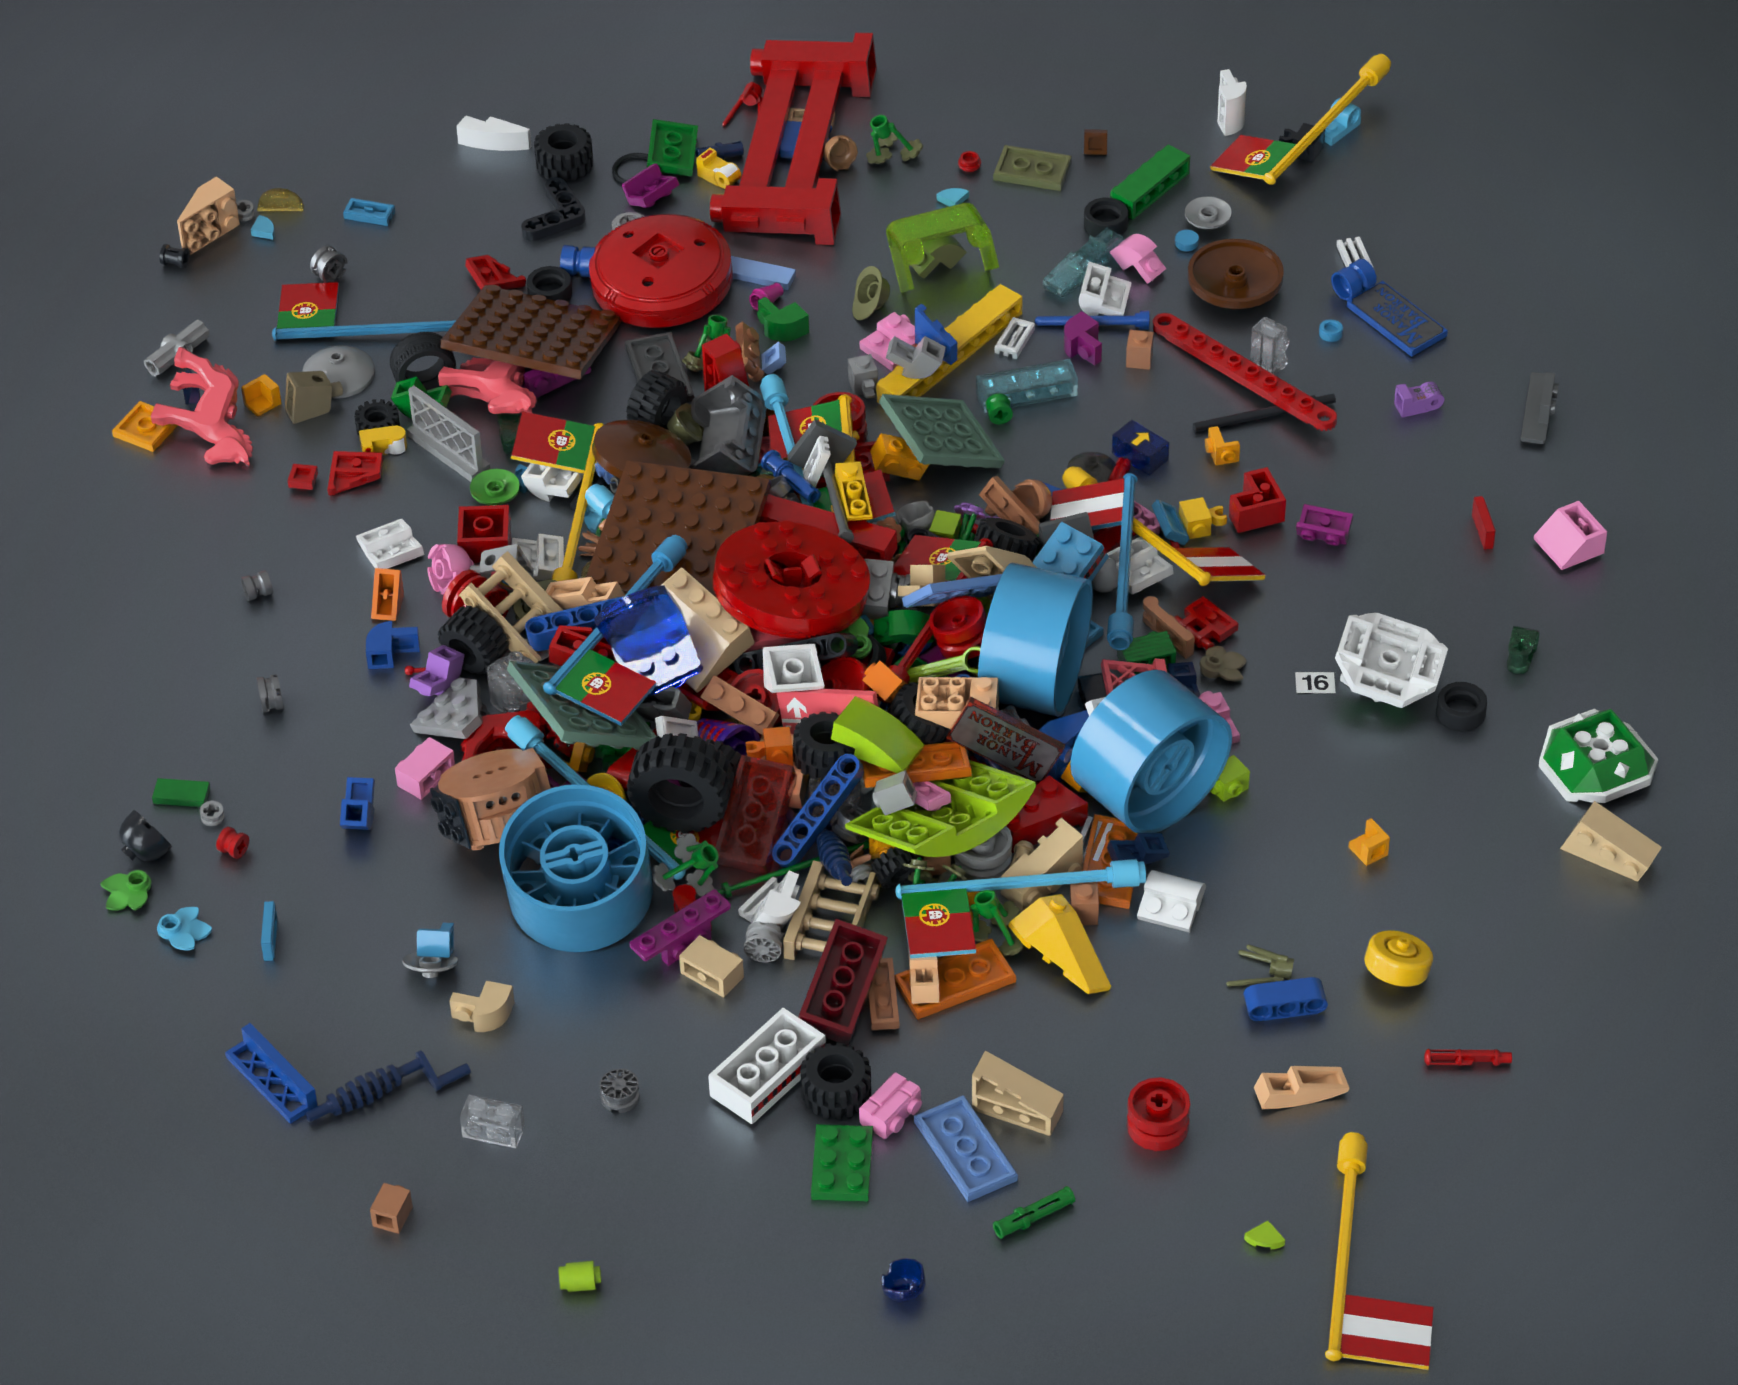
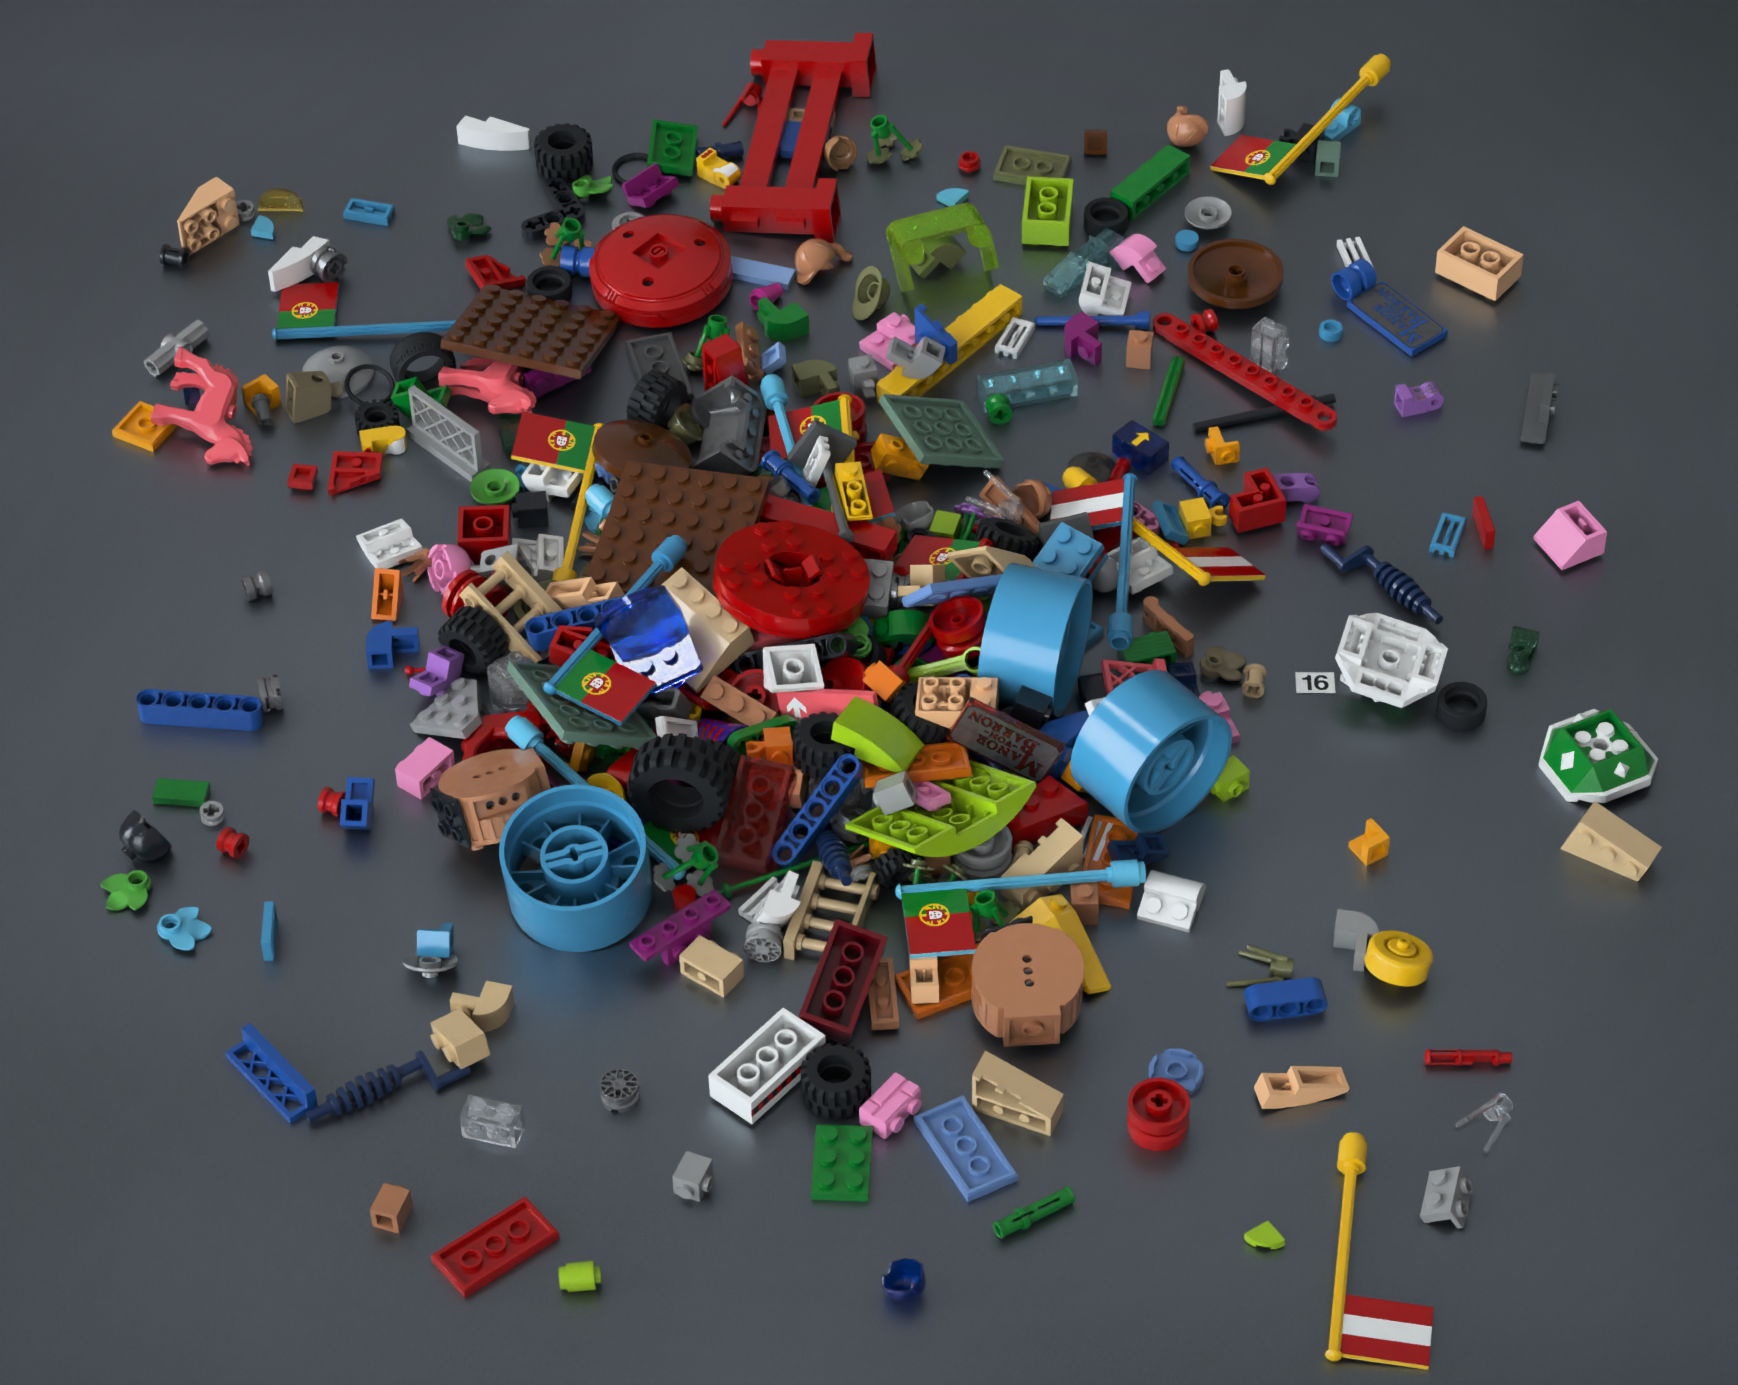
(200, 709): none -> blue beam
(261, 405): none -> dark grey pin
(295, 264): none -> white slope
(330, 801): none -> red wheel
(367, 366): none -> black tyre
(418, 566): none -> nougat piece
(459, 1039): none -> tan brick
(465, 226): none -> dark green plate
(495, 1247): none -> red tile
(531, 509): none -> black brick
(561, 235): none -> plant
(586, 186): none -> bright green plate
(693, 1176): none -> light grey brick
(738, 739): none -> green beam
(815, 377): none -> olive brick
(816, 256): none -> nougat piece
(1008, 509): none -> clear plant
(1027, 982): none -> nougat piece
(1031, 707): none -> black brick
(1047, 211): none -> lime brick
(1168, 391): none -> green axle
(1178, 1066): none -> medium blue tile
(1186, 129): none -> nougat piece
(1205, 322): none -> red wheel
(1205, 488): none -> blue pin
(1210, 619): red plate -> none
(1254, 676): none -> tan bush
(1298, 486): none -> medium lavender leg
(1327, 158): none -> sand green brick
(1353, 932): none -> light grey brick
(1396, 582): none -> dark blue piece
(1442, 548): none -> dark azure tile
(1447, 1196): none -> light grey bracket
(1479, 263): none -> light nougat brick
(1494, 1110): none -> clear plant

